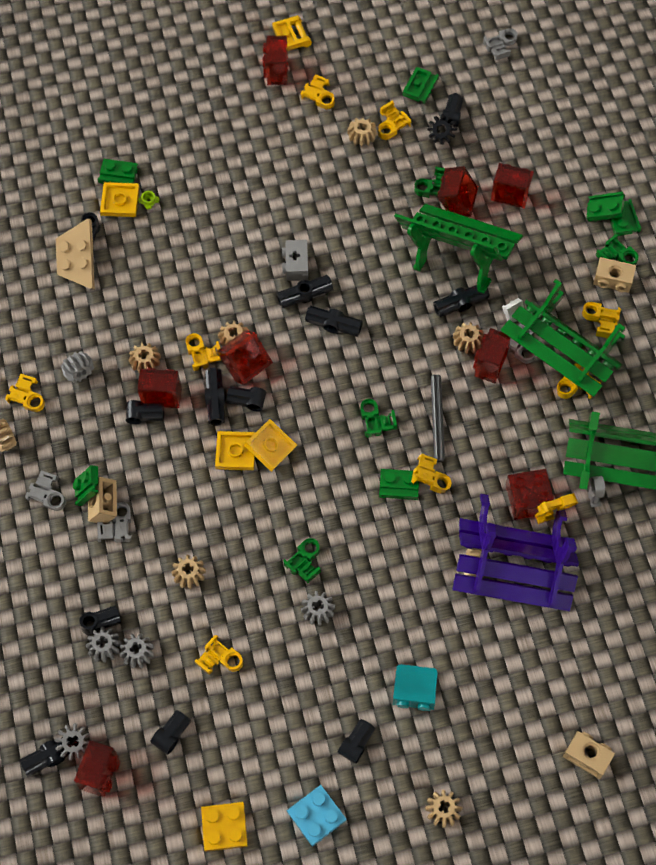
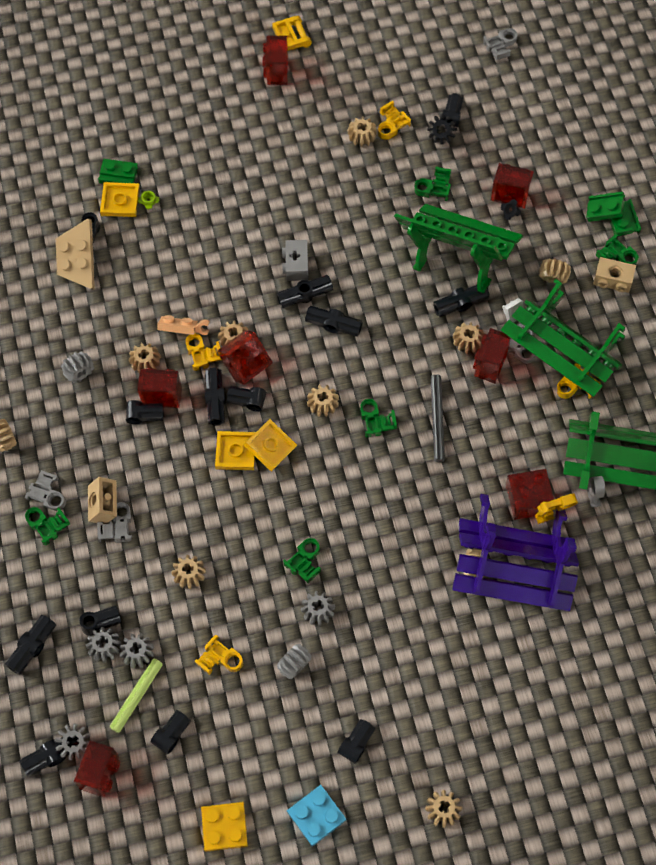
(24, 391): yellow piece -> none
(30, 644): none -> black piece
(49, 527): none -> green piece
(85, 485): green plate -> none
(136, 695): none -> yellowish green axle
(183, 325): none -> light nougat plate
(294, 661): none -> light grey gear
(316, 88): yellow piece -> none
(317, 396): none -> tan gear
(398, 485): green plate -> none
(415, 687): teal bracket -> none
(420, 85): green plate -> none
(425, 473): yellow piece -> none
(458, 191): clear red brick -> none
(509, 214): none -> black plate
(554, 269): none -> tan gear
(576, 754): tan brick -> none
(606, 316): yellow piece -> none

